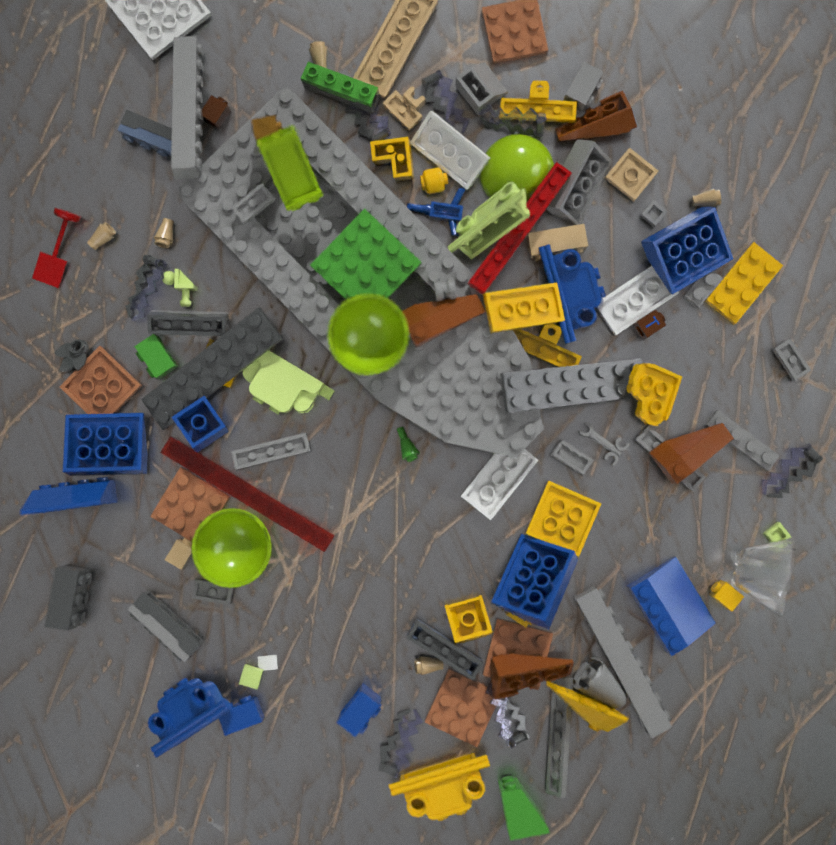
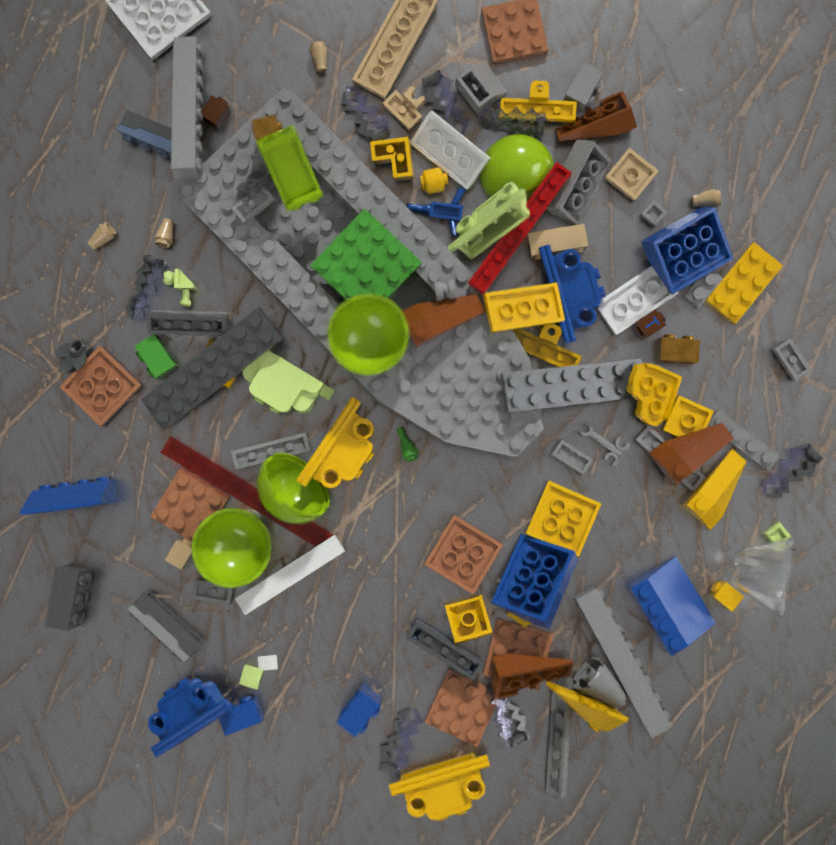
(48, 267): red piece -> none
(105, 444): blue slope -> none
(200, 424): blue brick -> none
(253, 184): none -> dark grey plate
(285, 496): none -> lime piece
(290, 574): none -> white slope
(340, 87): bright green piece -> none
(341, 450): none -> yellow brick
(426, 665): tan cone -> none
(463, 554): none -> nougat plate
(498, 481): white plate -> none
(520, 812): bright green slope -> none
(678, 350): none -> pearl gold brick
(687, 417): none -> yellow plate
(713, 494): none -> yellow wedge

